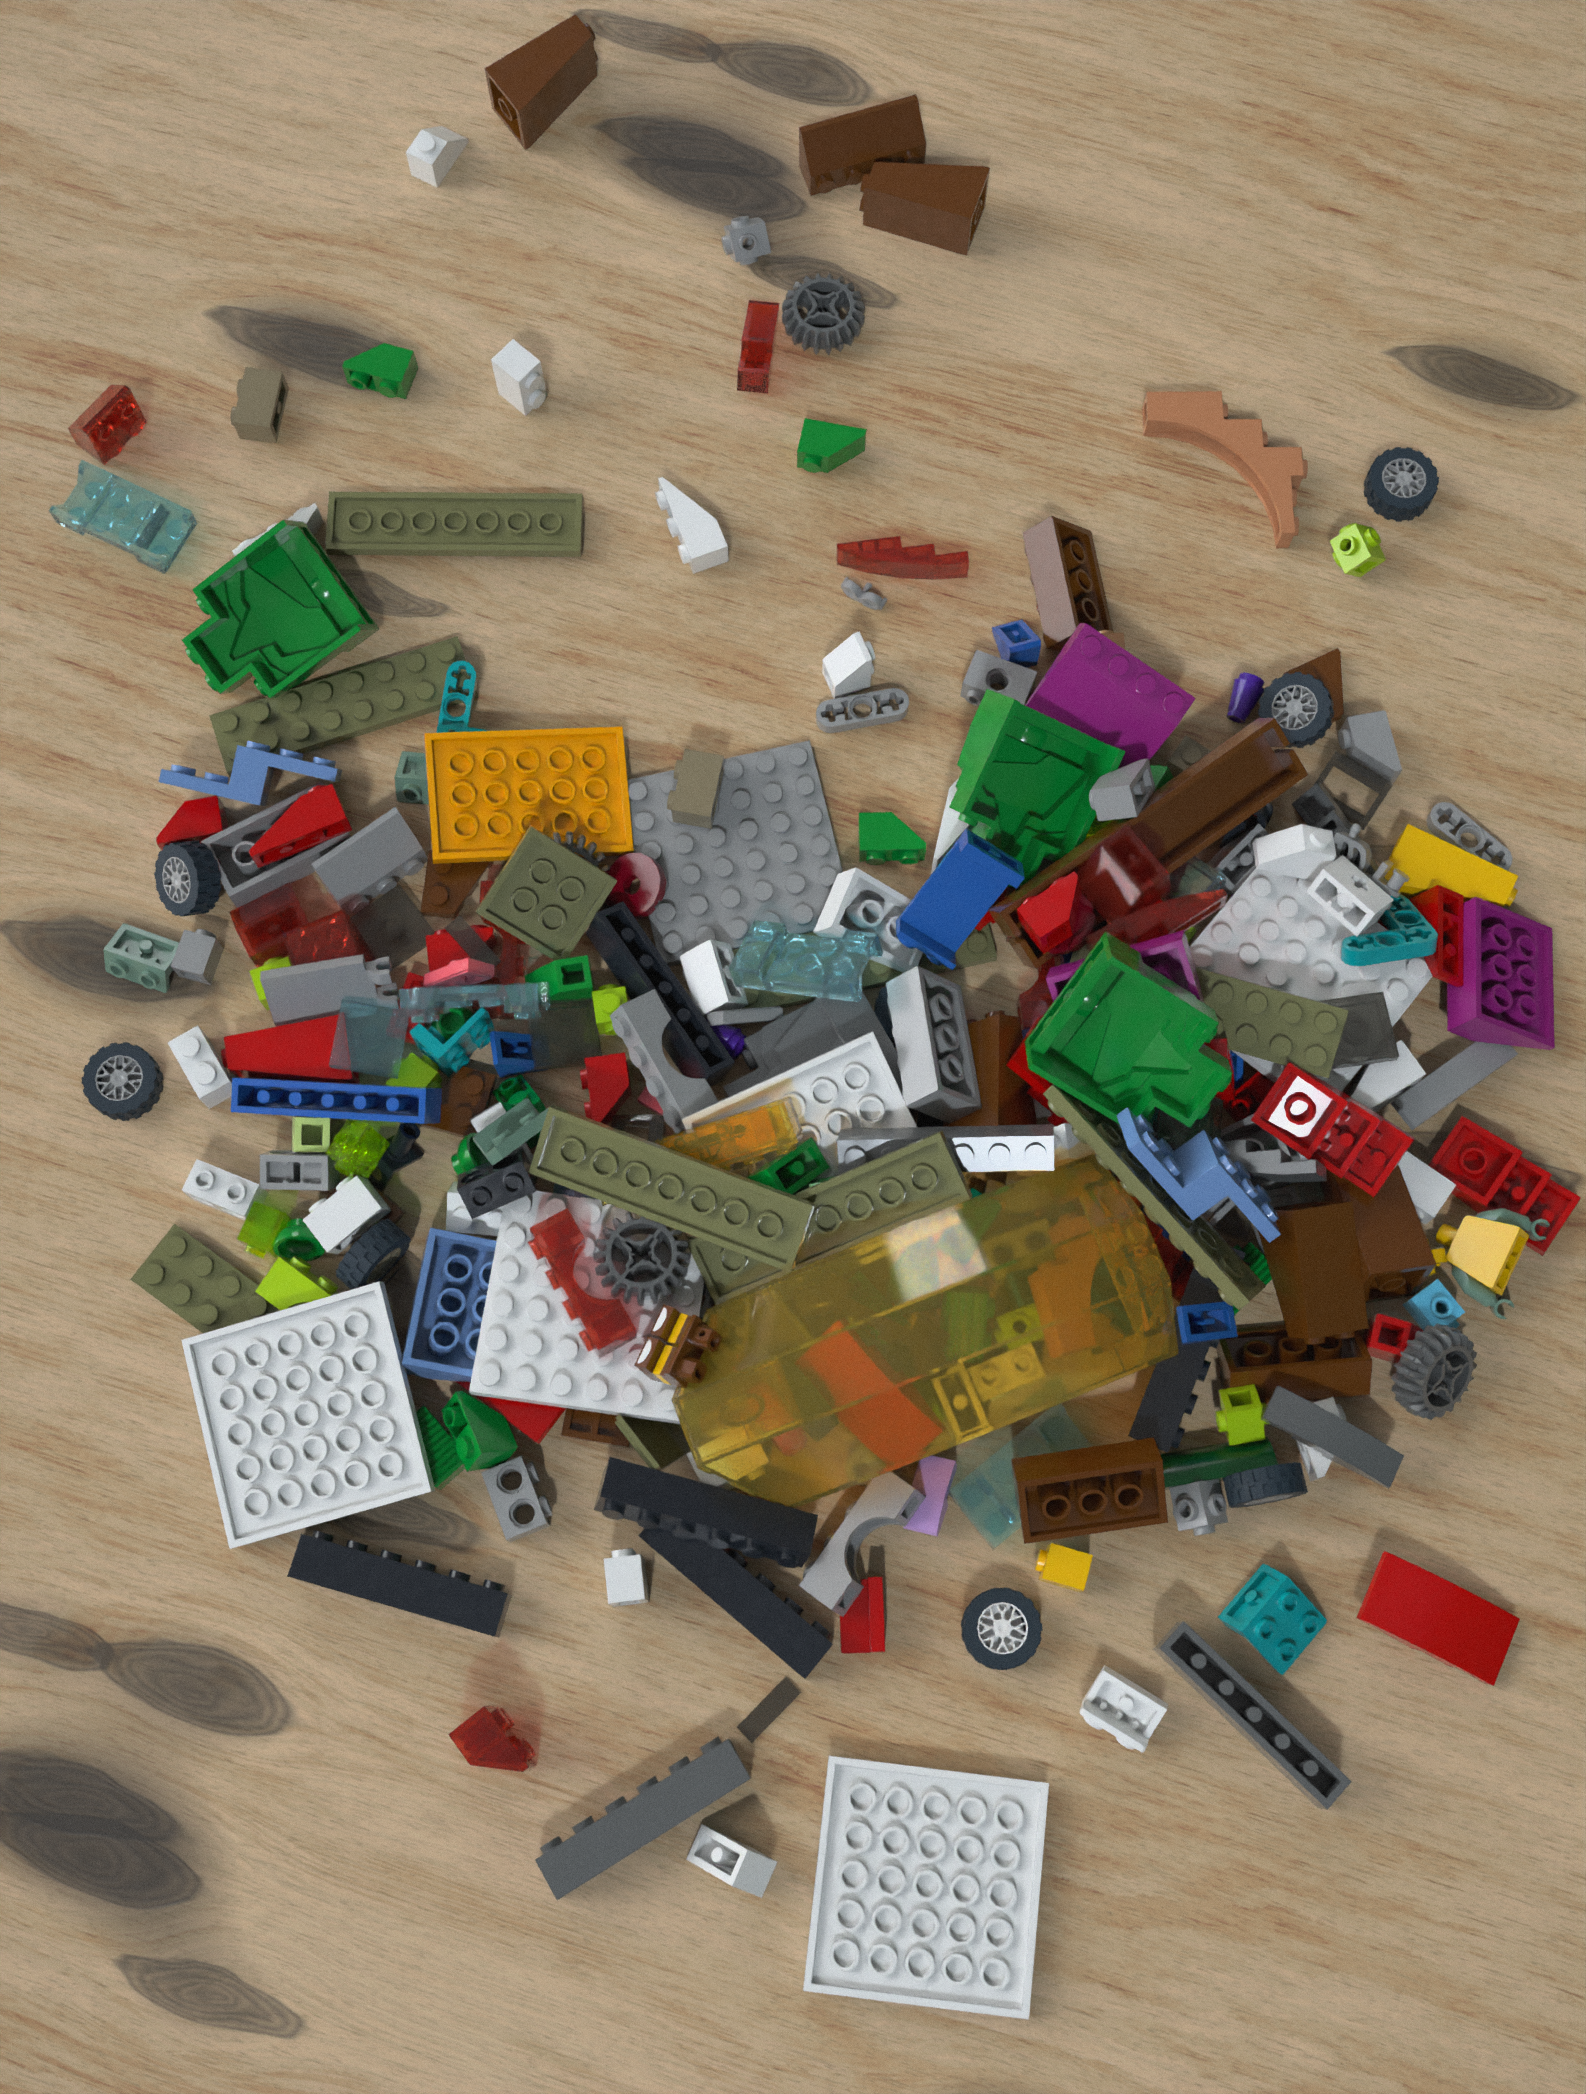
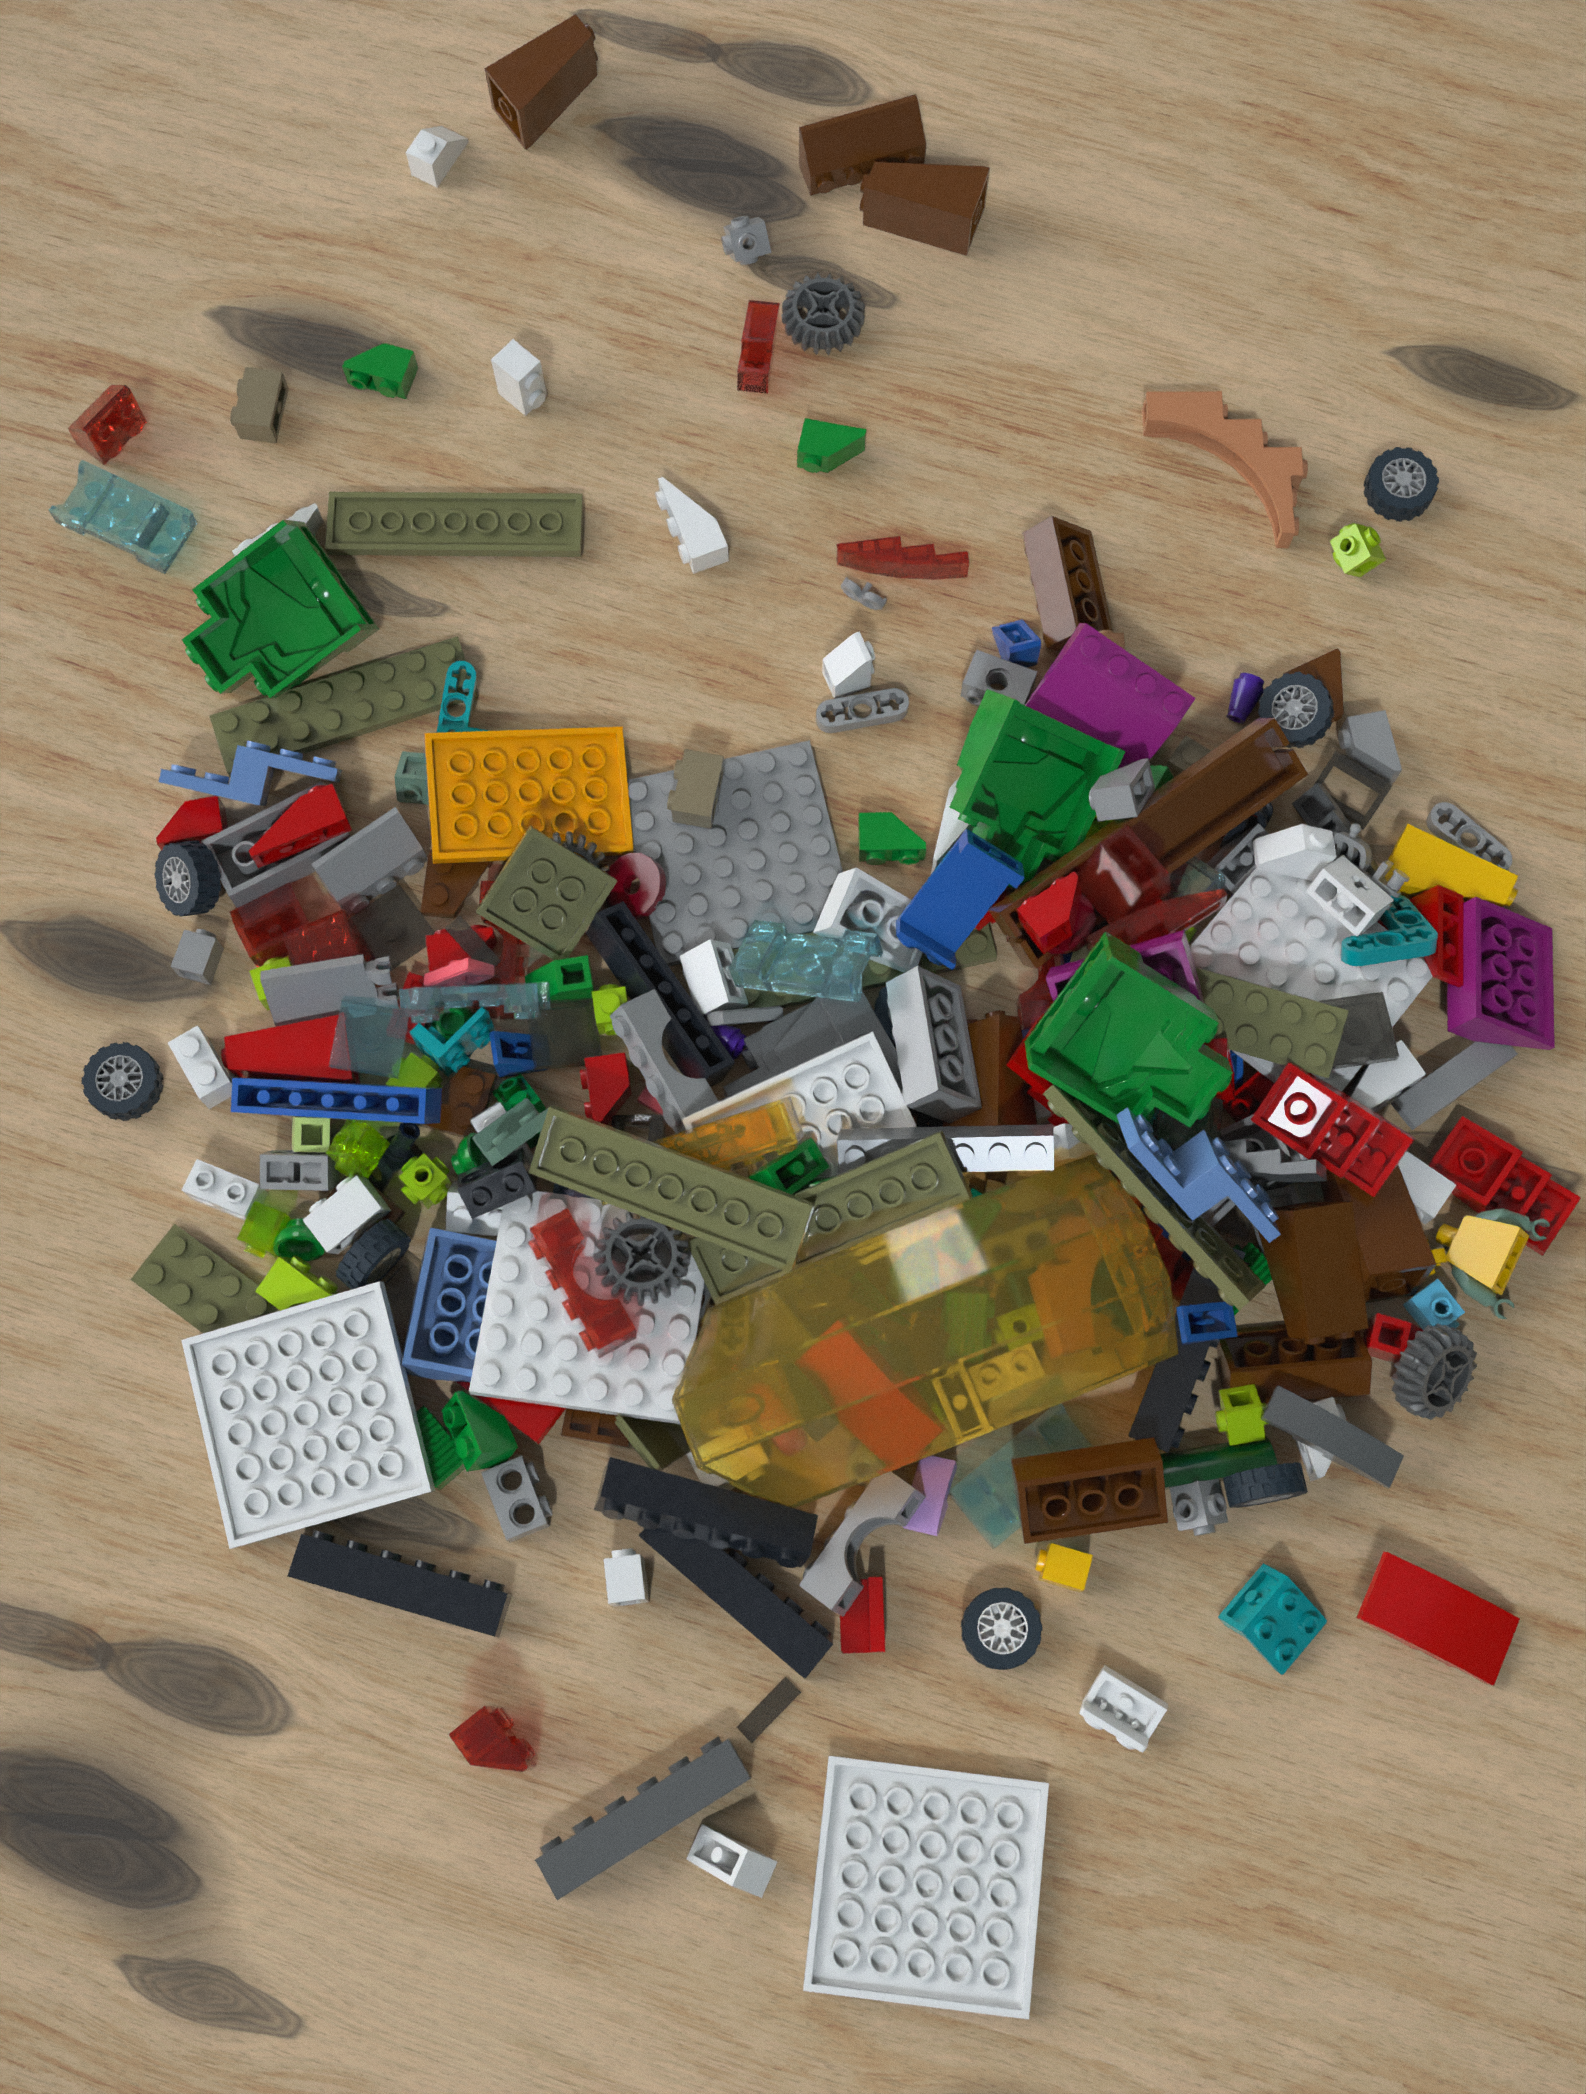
(140, 957): sand green bracket -> none
(430, 1191): none -> lime brick
(677, 1348): reddish brown hips -> none
(1252, 1715): dark grey brick -> none

